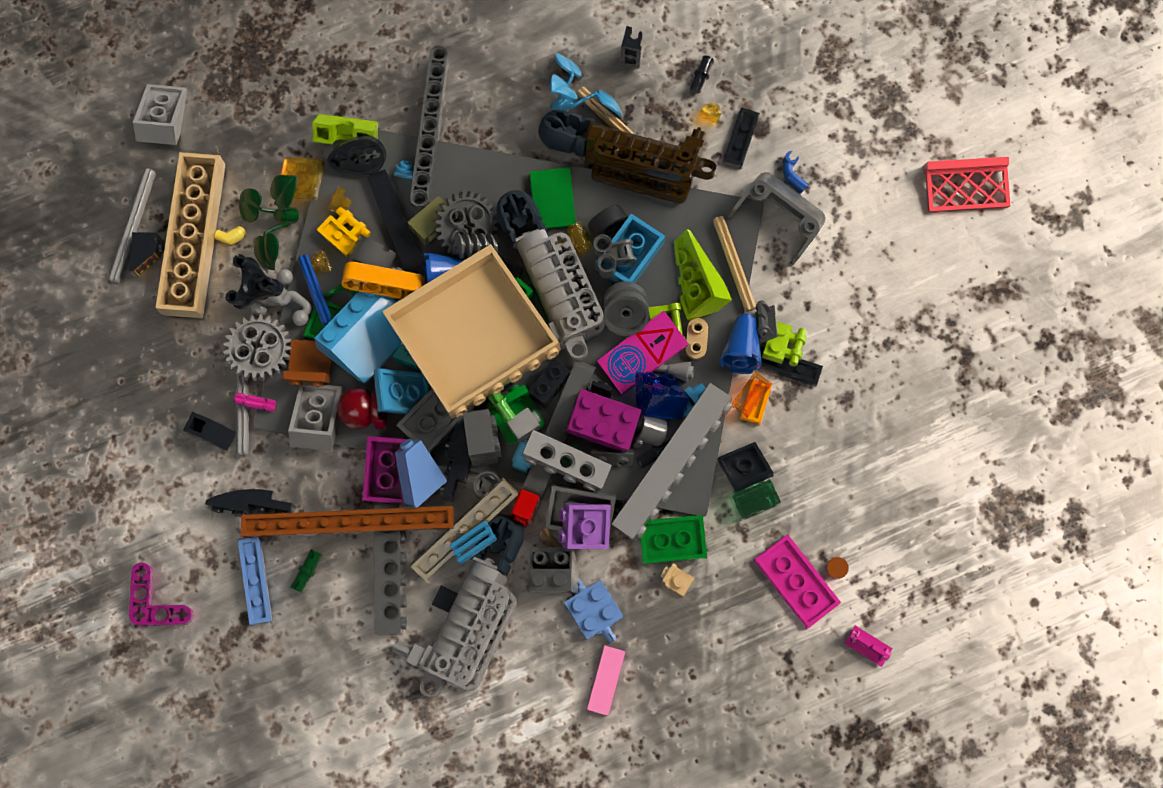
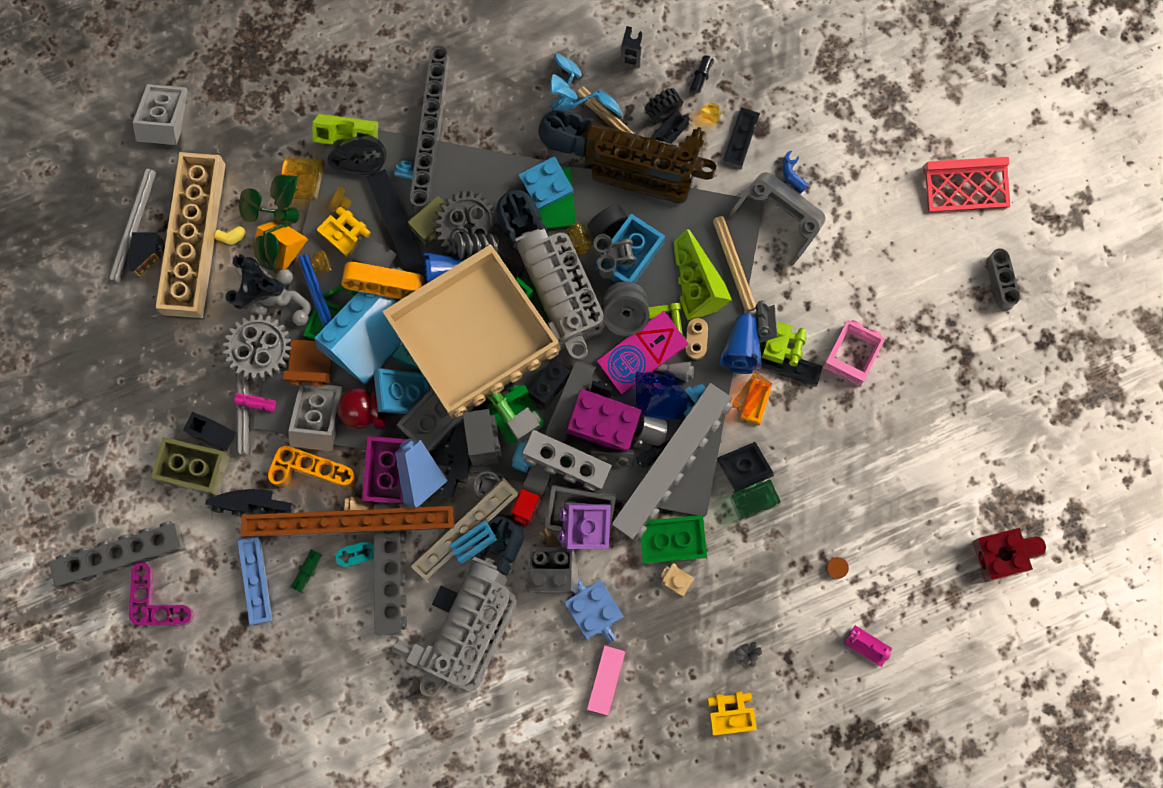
(62, 567): none -> dark grey brick
(190, 466): none -> olive brick
(289, 243): none -> light orange slope
(314, 470): none -> light orange beam
(357, 504): none -> tan cone
(357, 559): none -> teal beam
(546, 183): none -> dark azure plate
(663, 105): none -> black tyre
(672, 127): none -> black hinge
(735, 720): none -> yellow plate
(748, 655): none -> dark grey plant
(797, 581): dark pink tile -> none
(845, 370): none -> bright pink window
(1005, 270): none -> dark grey beam
(1007, 553): none -> dark red brick

